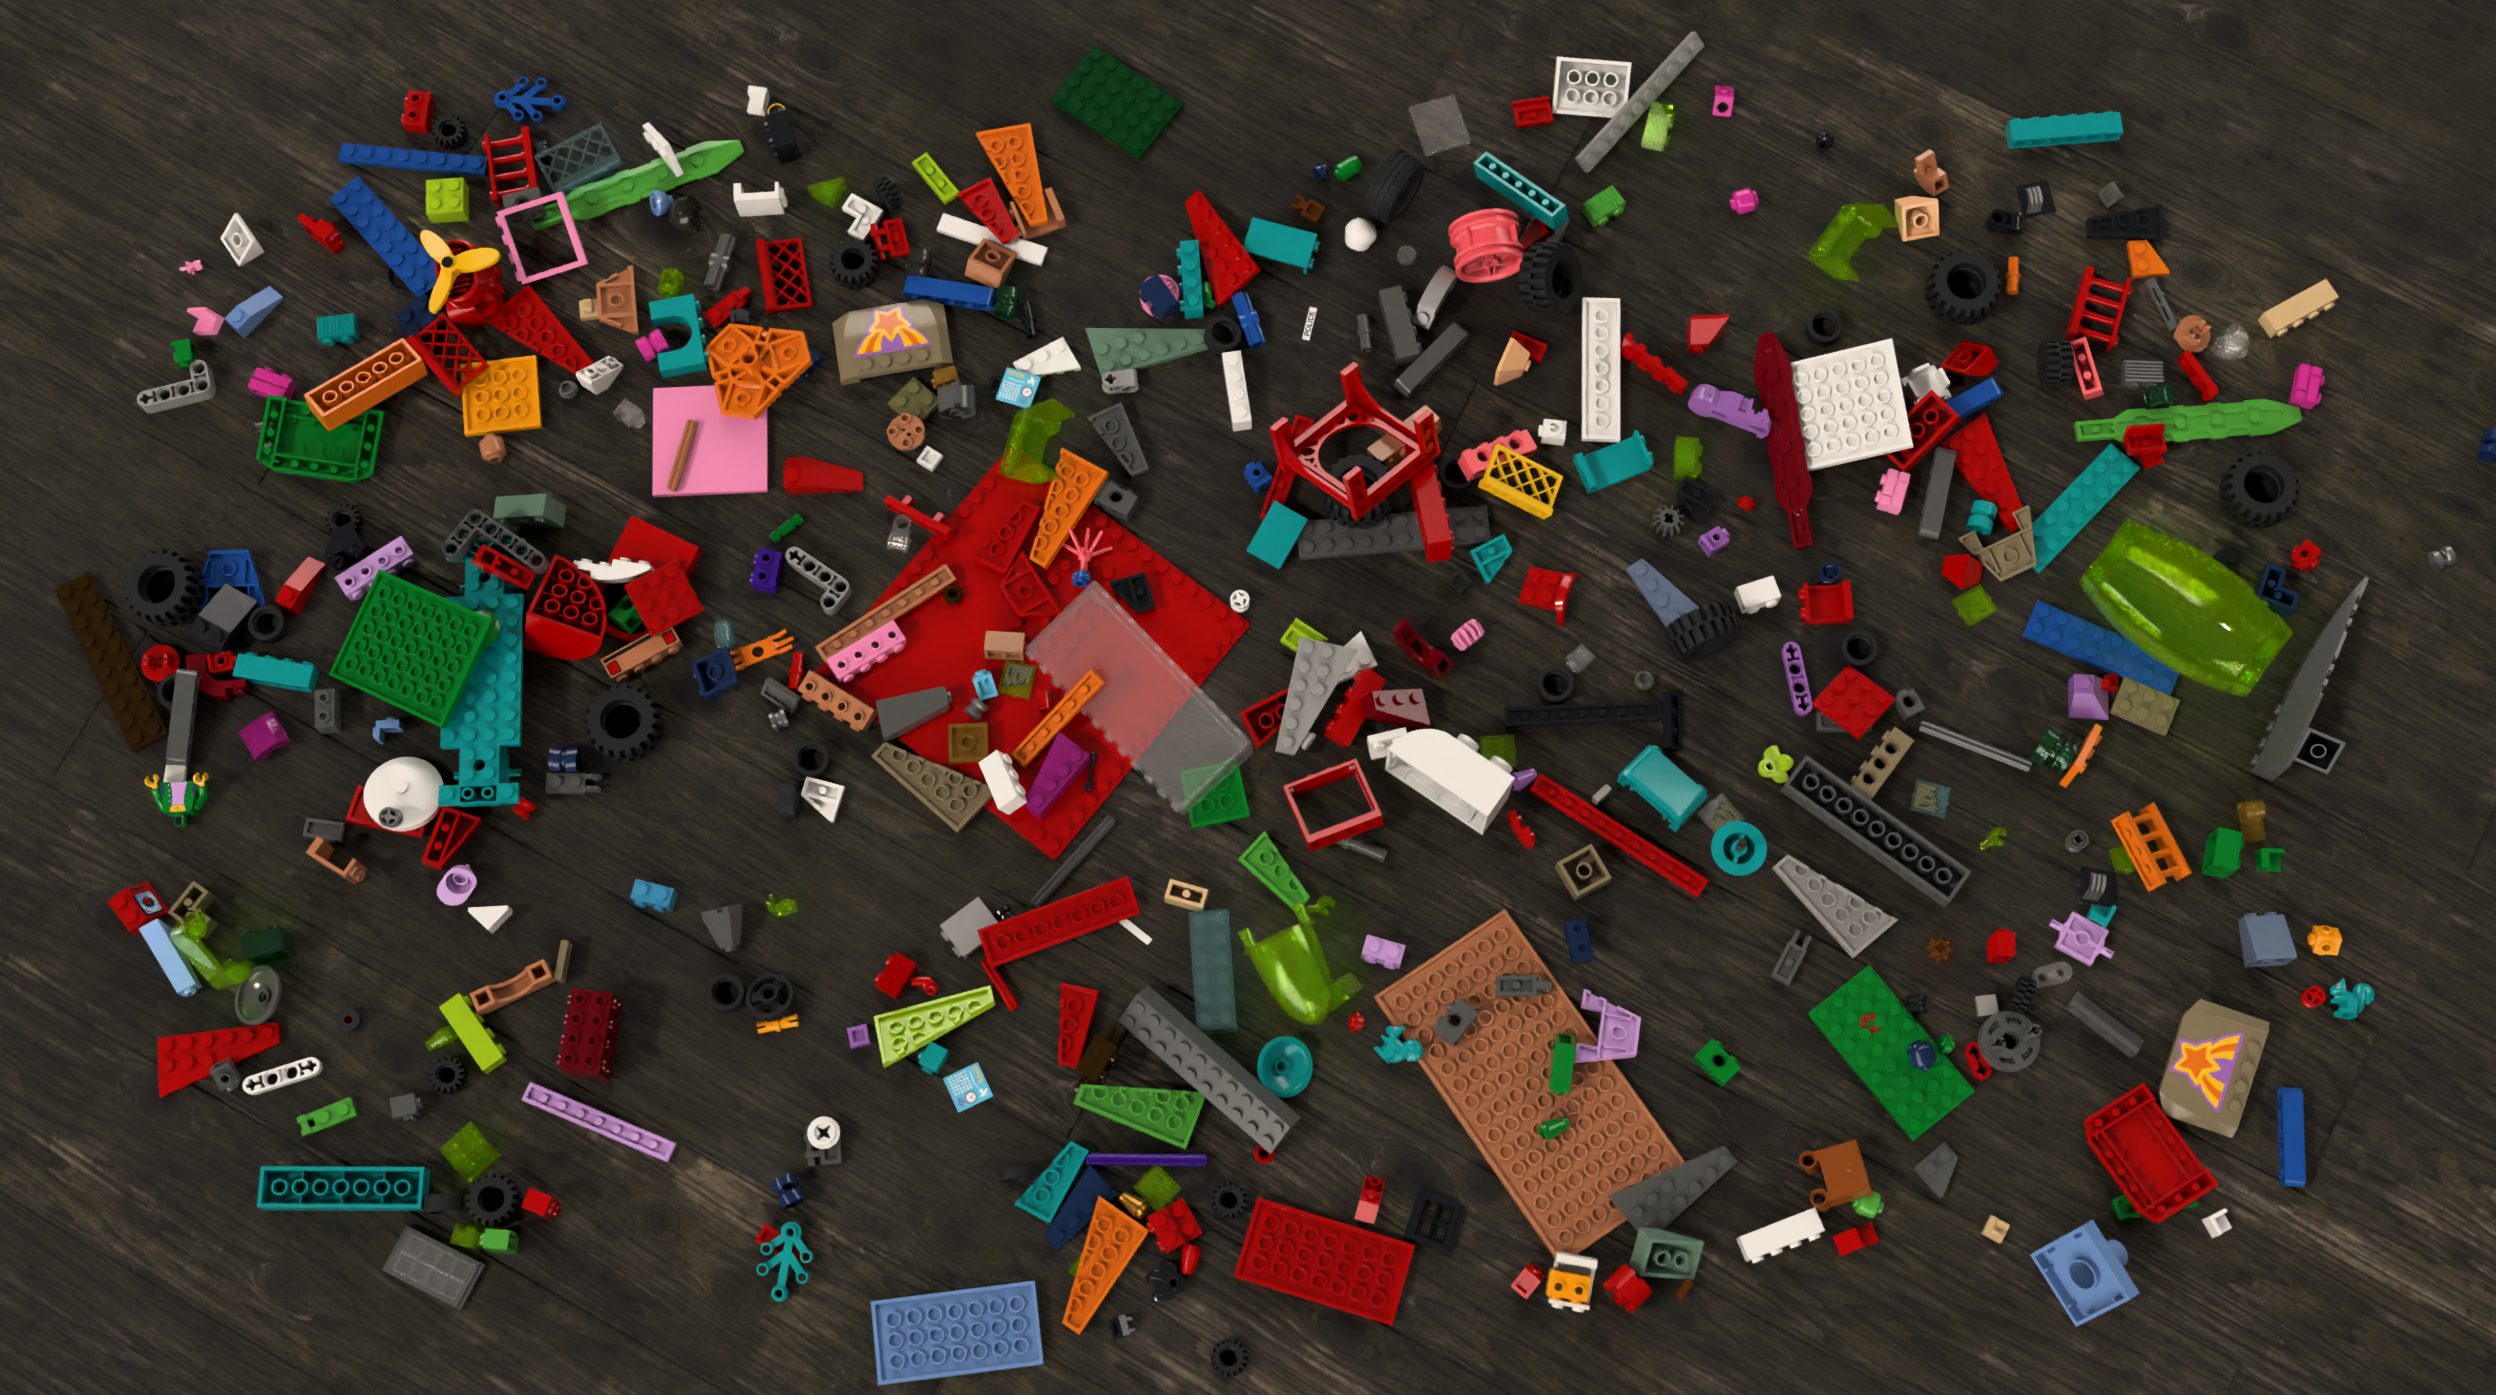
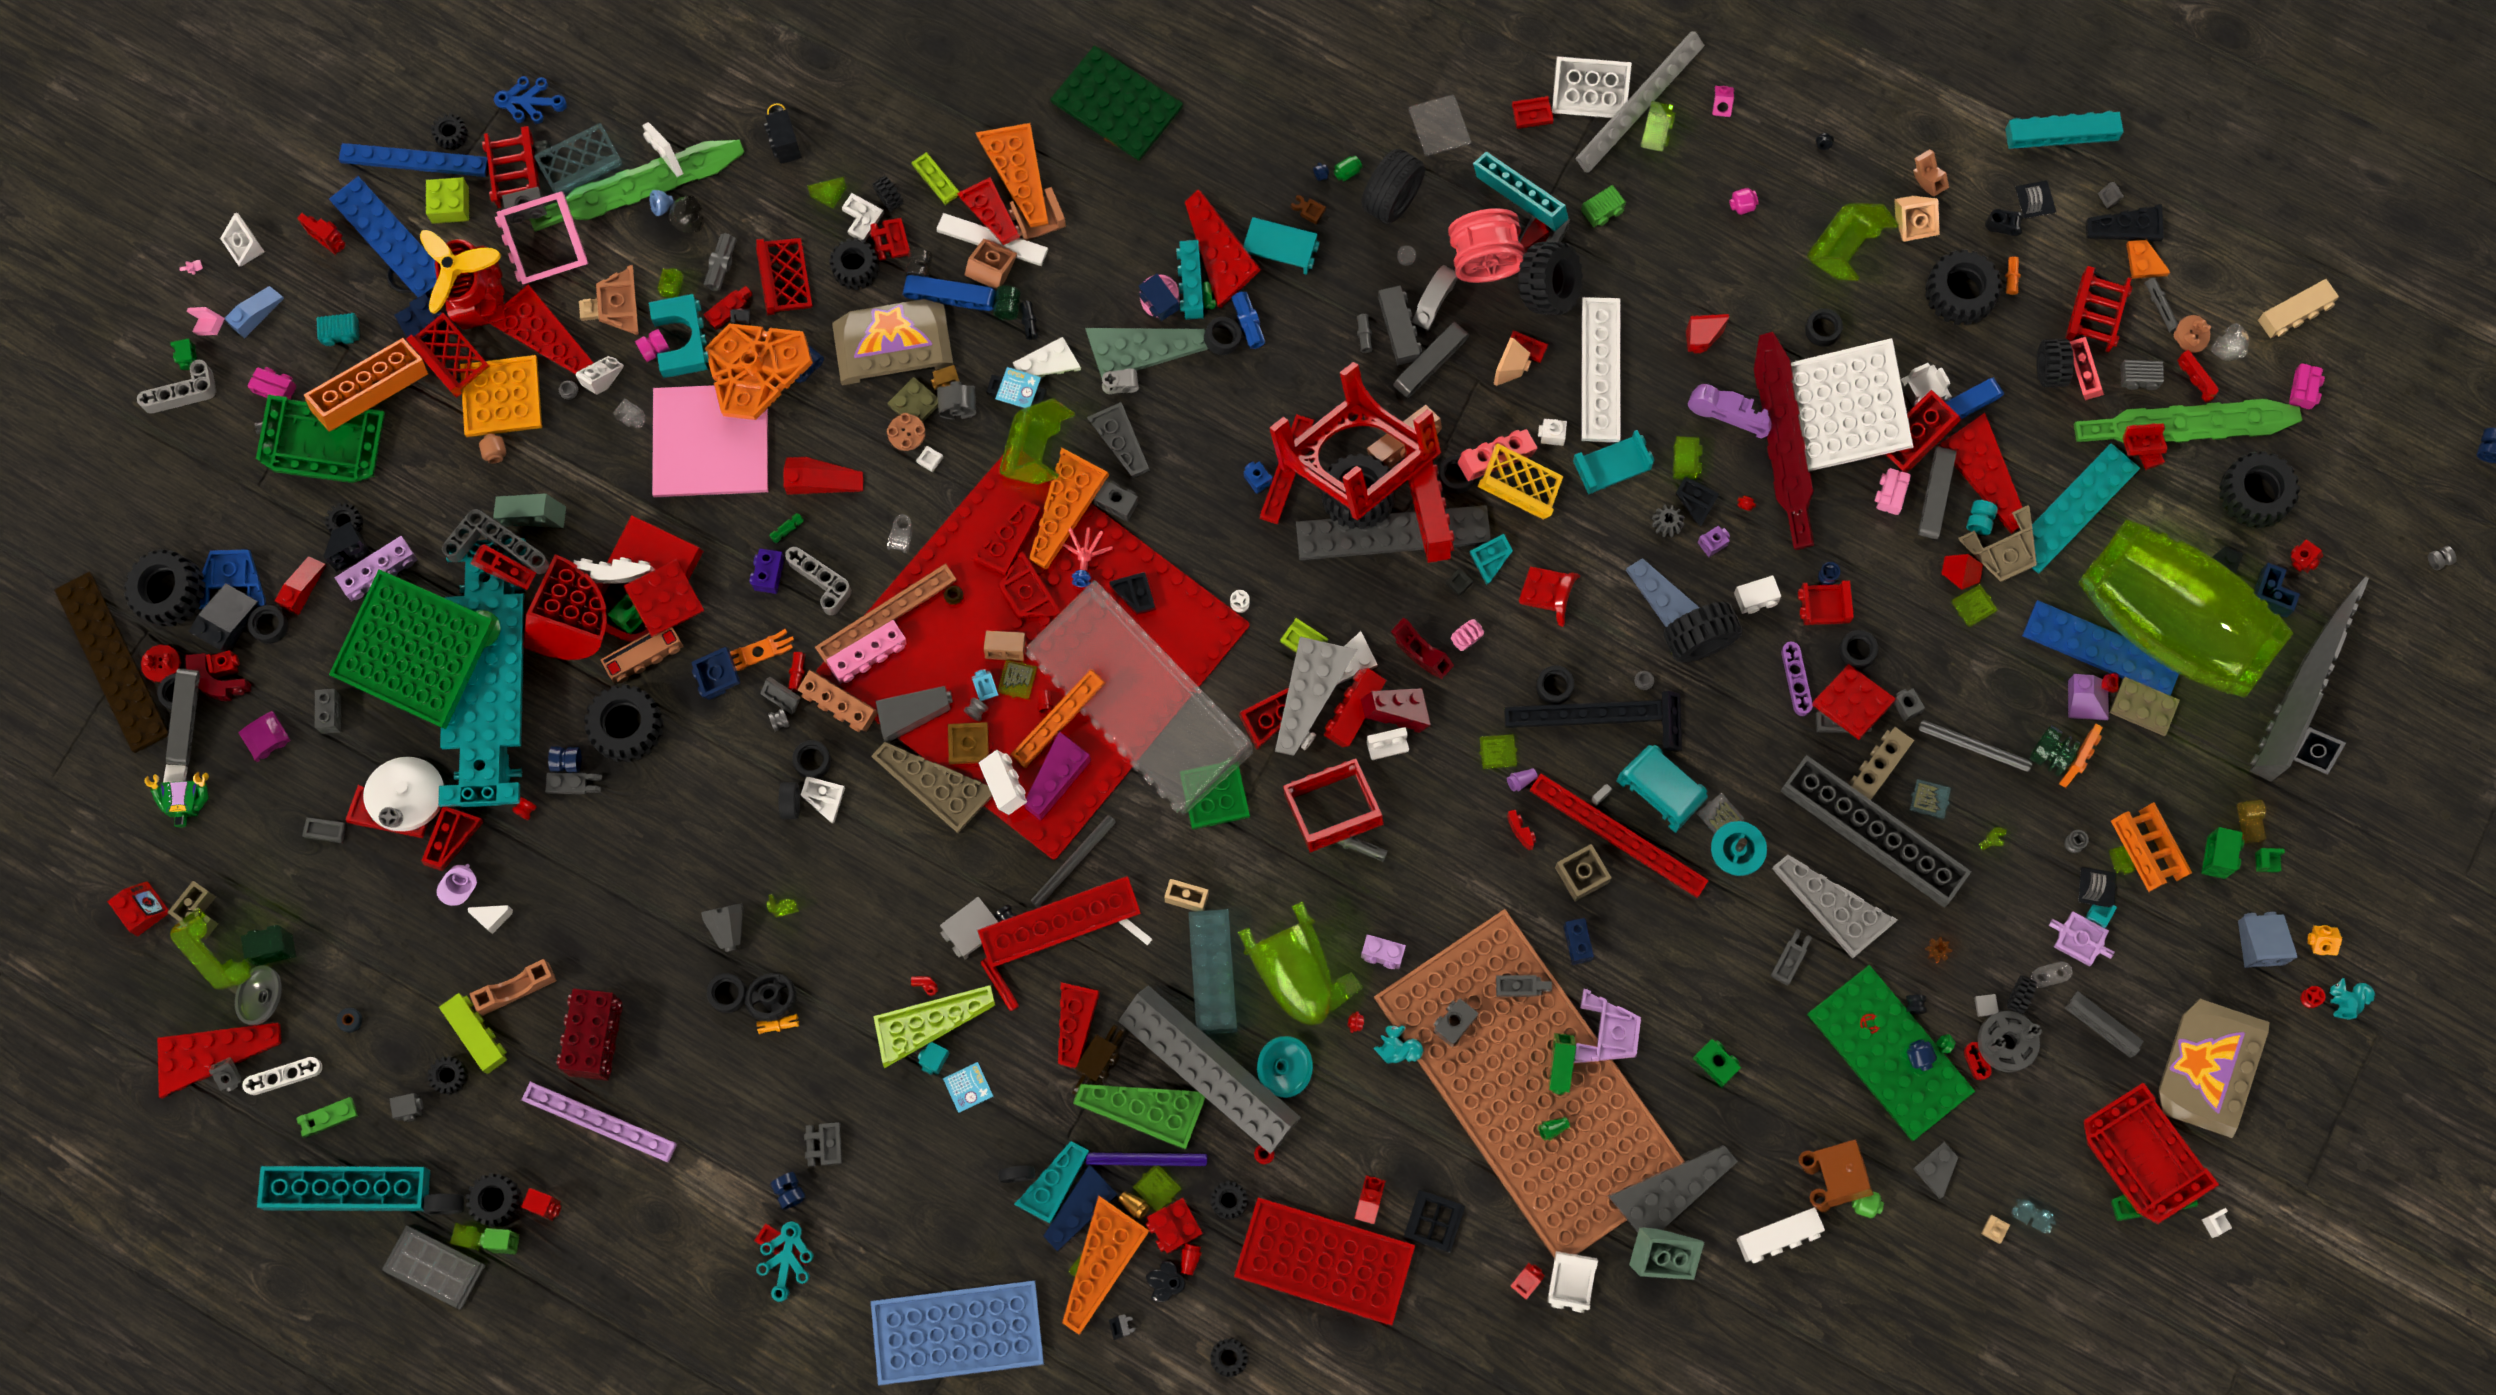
(170, 958): light blue slope -> none
(275, 672): teal brick -> none
(321, 851): nougat panel -> none
(390, 725): medium blue bracket -> none
(418, 112): red brick -> none
(443, 1037): clear neon green cone -> none
(469, 1152): clear neon green bracket -> none
(563, 961): dark tan tile -> none
(653, 895): dark azure brick -> none
(682, 454): nougat axle -> none
(724, 634): clear light blue brick -> none
(758, 100): white panel -> none
(761, 202): white panel -> none
(823, 1123): white gear -> none
(858, 1036): medium lavender tile -> none
(896, 975): red brick -> none
(933, 525): red hinge -> none
(1088, 787): black hinge -> none
(1236, 391): white brick -> none
(1270, 868): bright green wing -> none
(1277, 535): teal tile -> none
(1309, 323): white sticker -> none
(1321, 905): clear neon green piece -> none
(1360, 234): white hair -> none
(1452, 774): white brick -> none
(1568, 1285): light orange brick -> none
(1579, 659): clear bracket -> none
(1627, 1288): red brick -> none
(1652, 364): red wing -> none
(1683, 1289): reddish brown tile -> none
(1778, 765): lime plate -> none
(1855, 1239): red slope -> none
(1971, 359): red slope -> none
(2001, 946): red brick -> none
(2041, 1218): none -> clear light blue hinge
(2086, 1272): medium blue piece -> none
(2159, 396): clear green brick -> none
(2291, 1137): blue beam -> none

